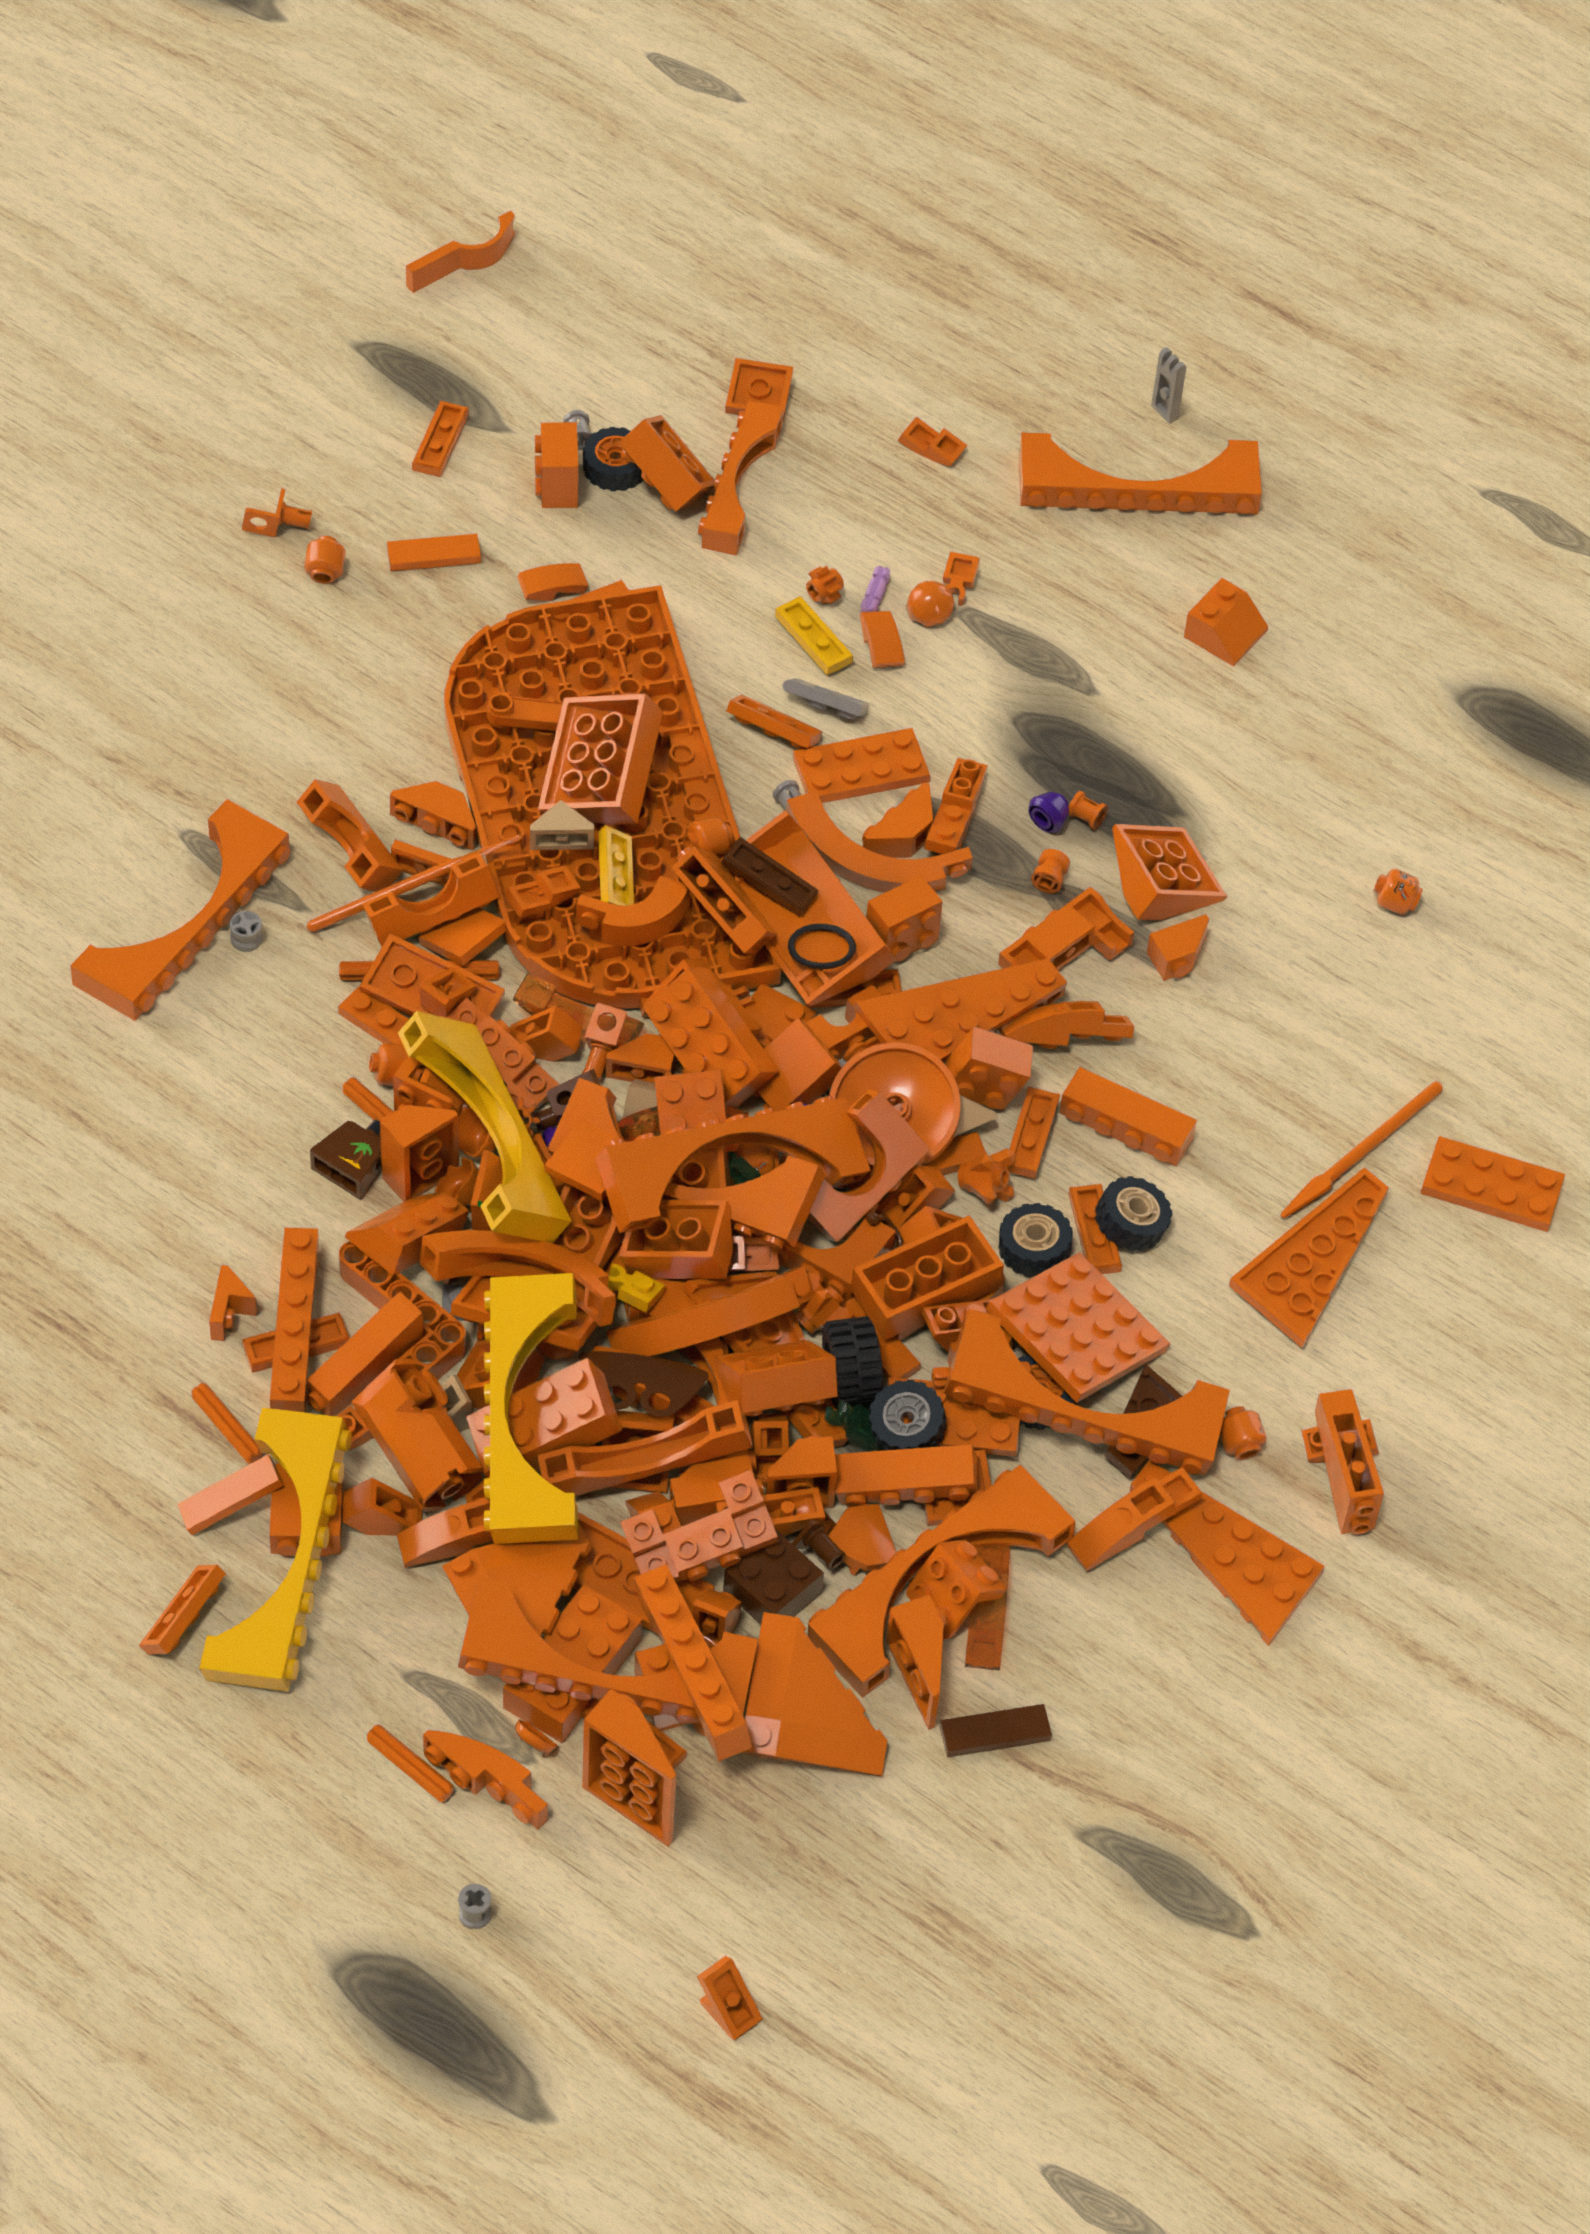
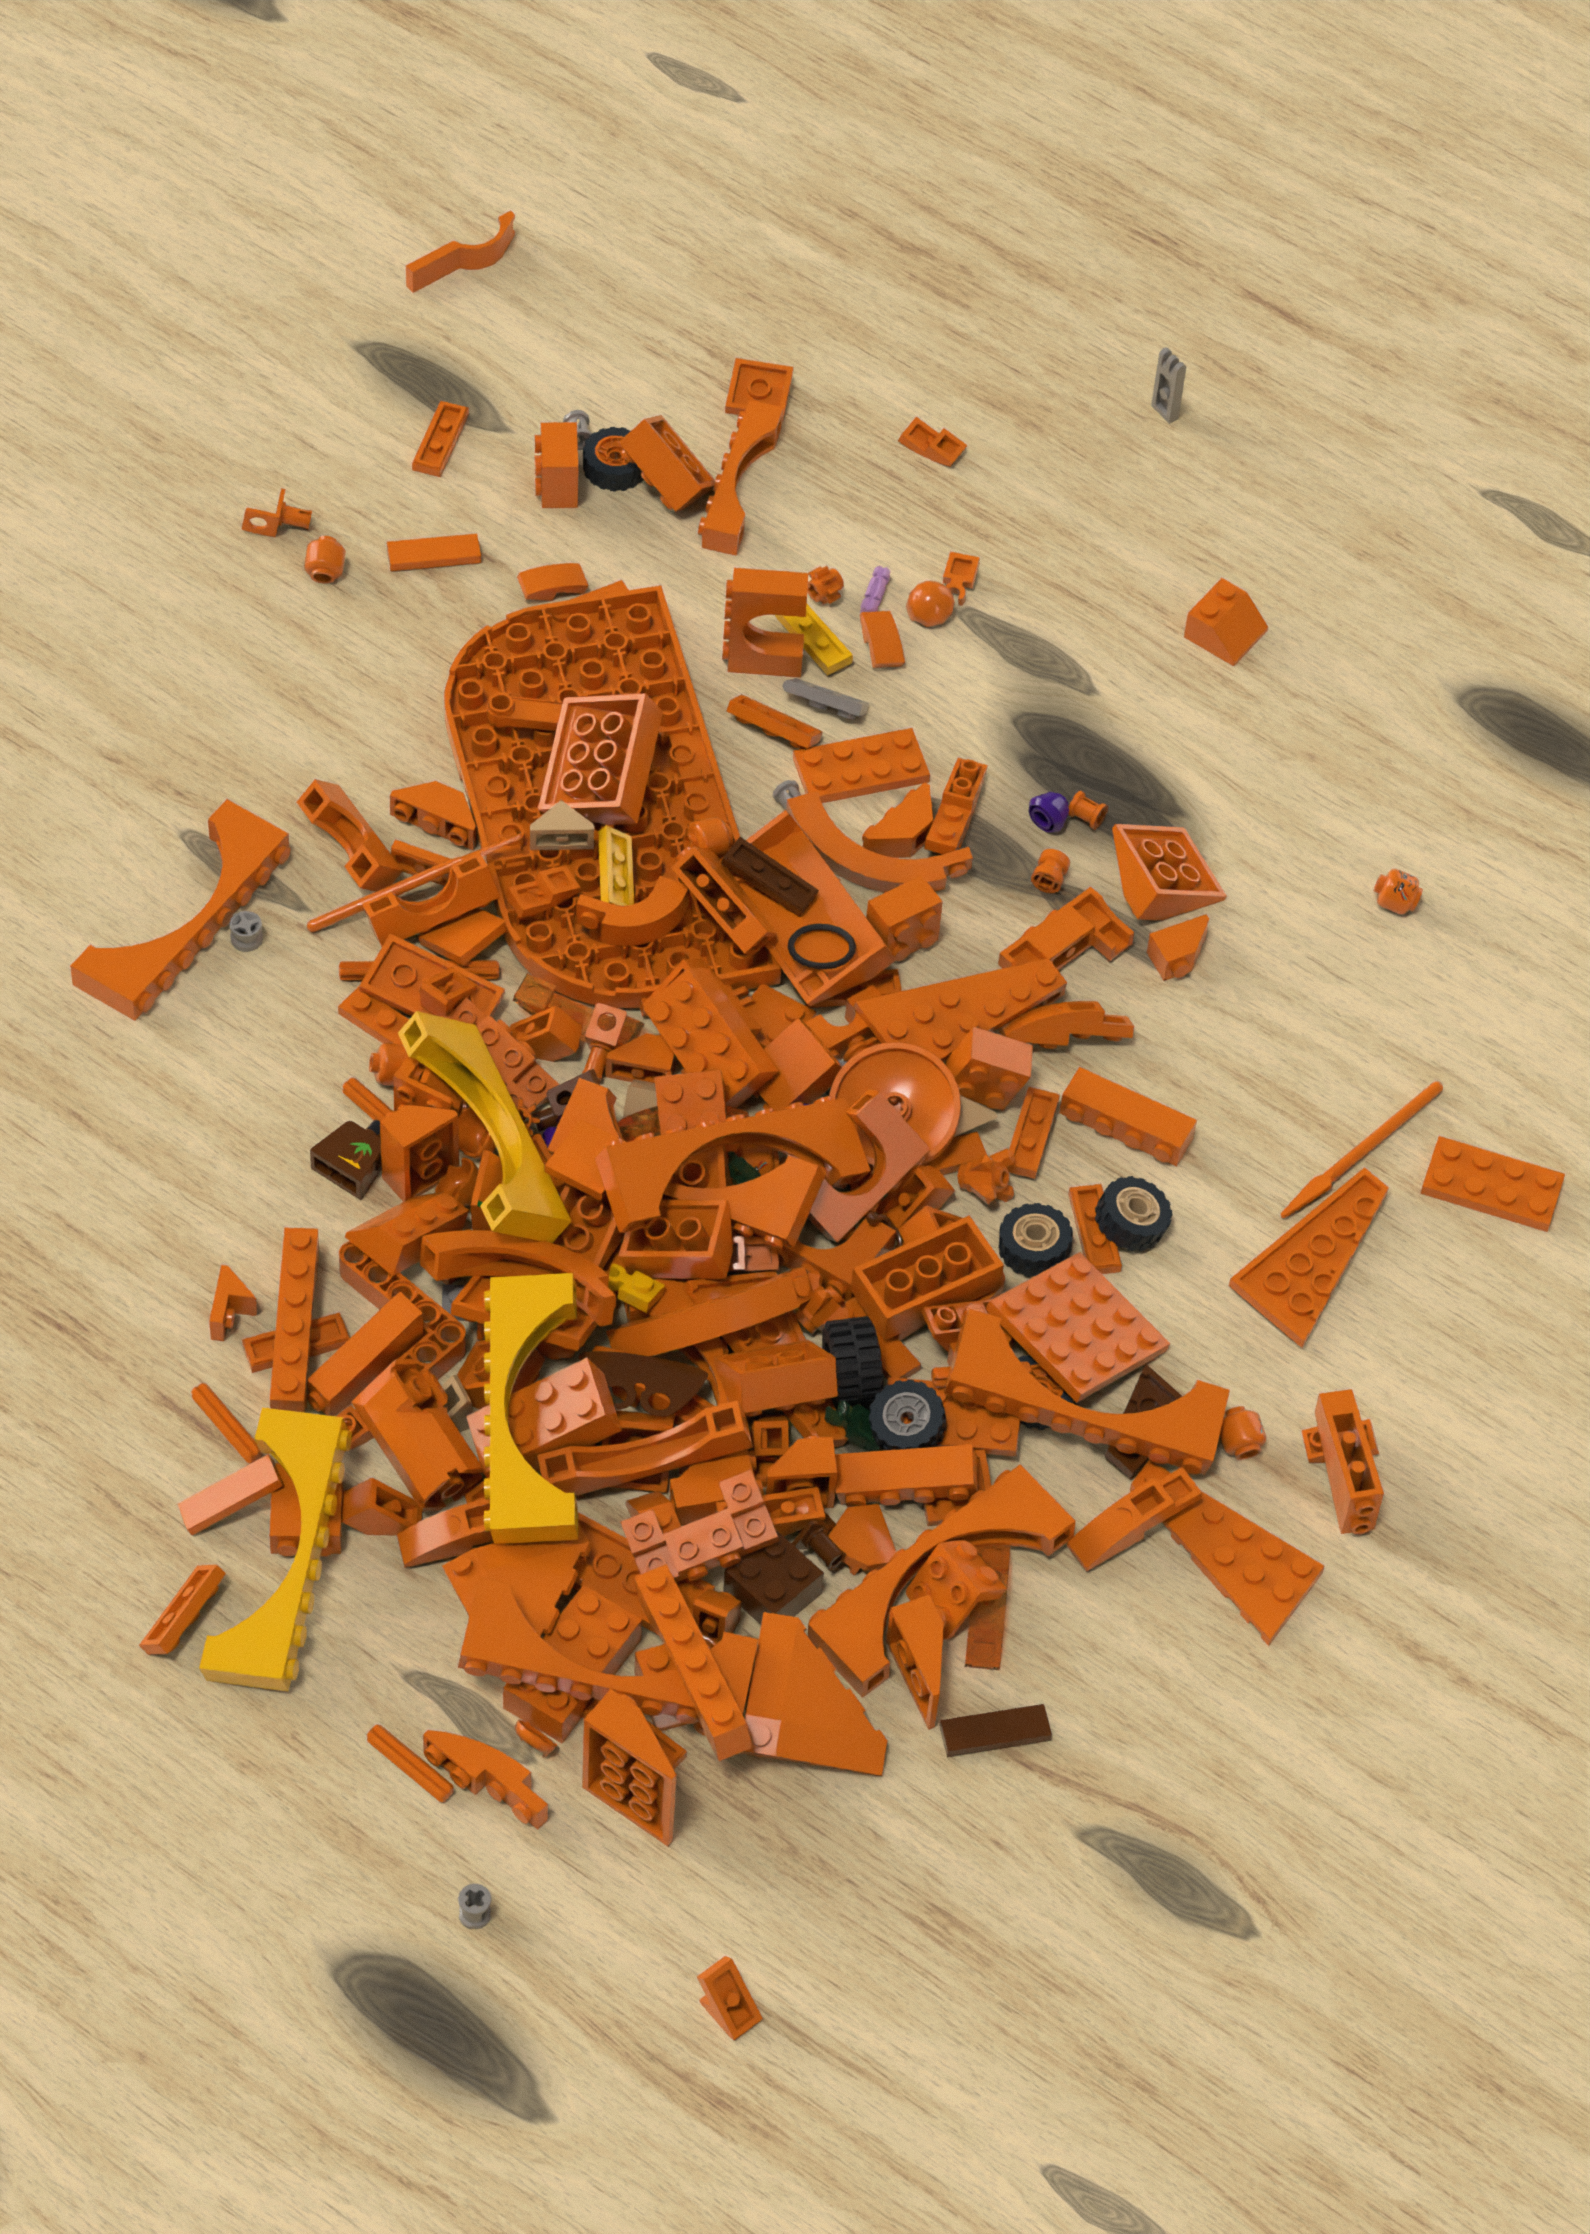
(759, 594): none -> orange arch
(1057, 480): orange arch -> none

